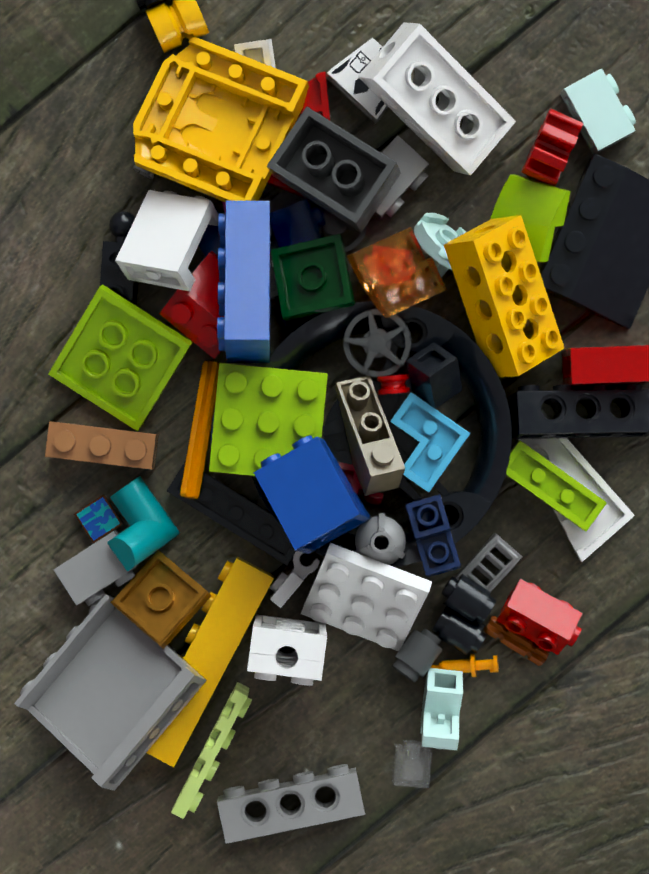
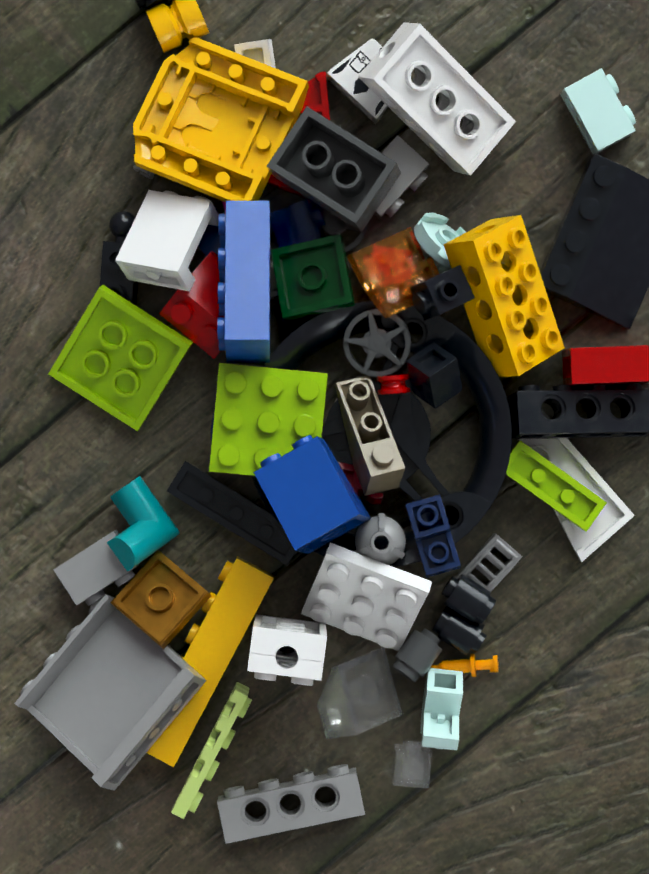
(98, 518): tile -> none
(101, 445): medium nougat brick -> none
(200, 431): light orange axle -> none
(286, 585): white plate -> none
(358, 696): none -> clear slope
(438, 439): medium azure plate -> none
(441, 293): none -> black brick
(516, 642): dark orange axle -> none
(539, 205): lime slope -> none
(540, 617): brick -> none
(552, 147): red gear -> none

